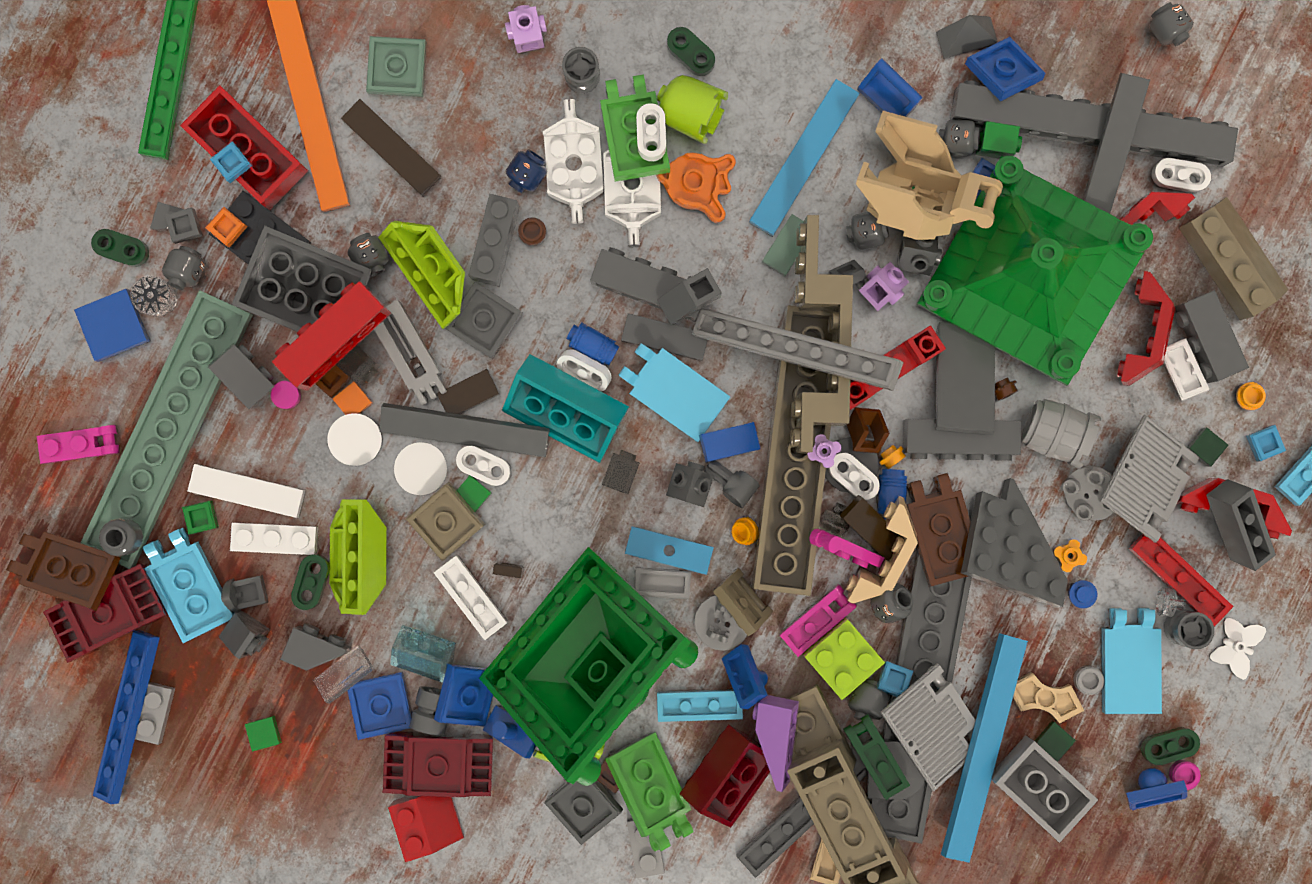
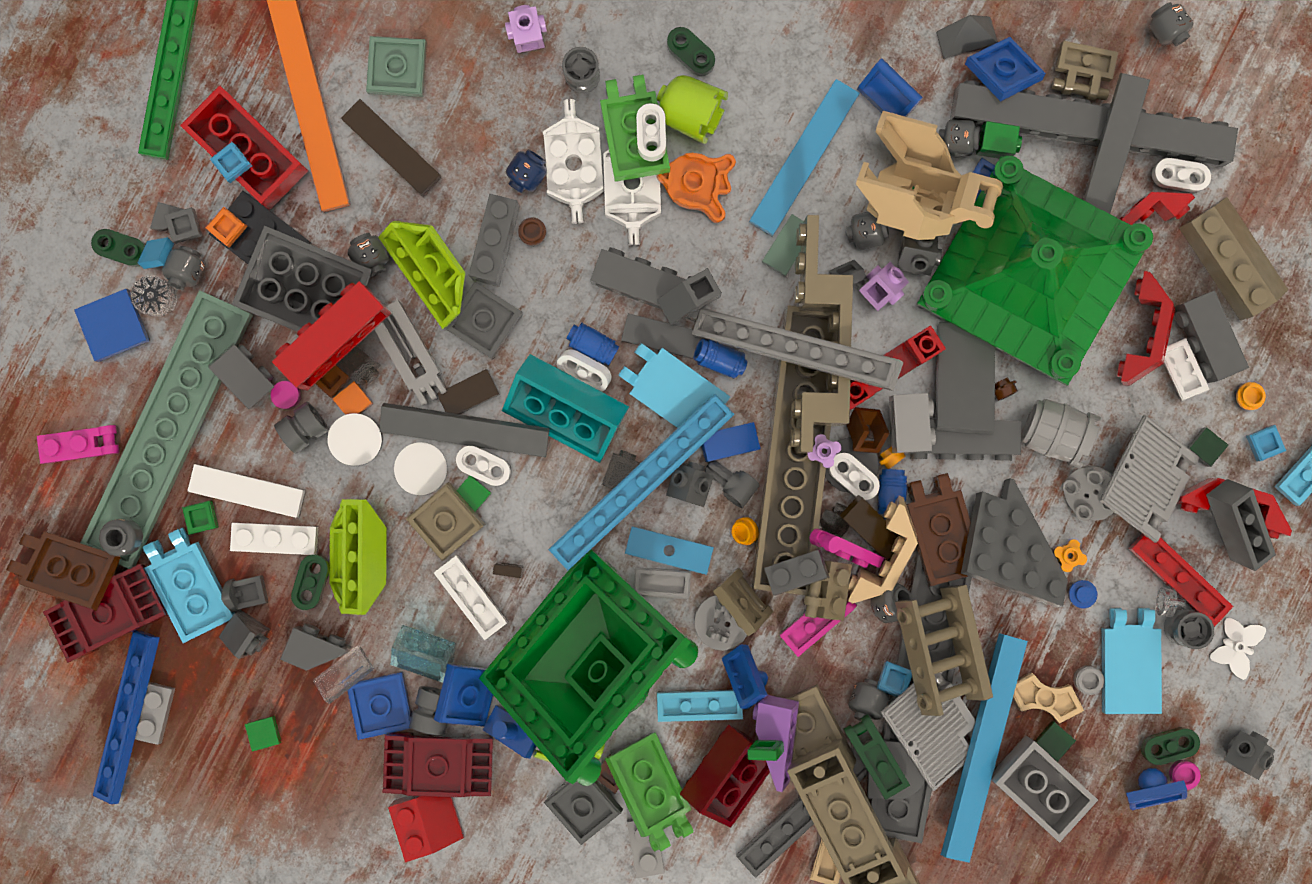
(155, 253): none -> dark azure tile
(301, 427): none -> dark grey wheel
(641, 482): none -> dark azure tile
(720, 358): none -> blue head
(766, 750): none -> green tile
(796, 572): none -> dark grey plate
(829, 596): none -> dark tan plate
(843, 658): lime brick -> none
(911, 423): none -> light grey brick
(966, 644): none -> dark tan fence
(1086, 62): none -> dark tan plate
(1250, 753): none -> dark grey brick

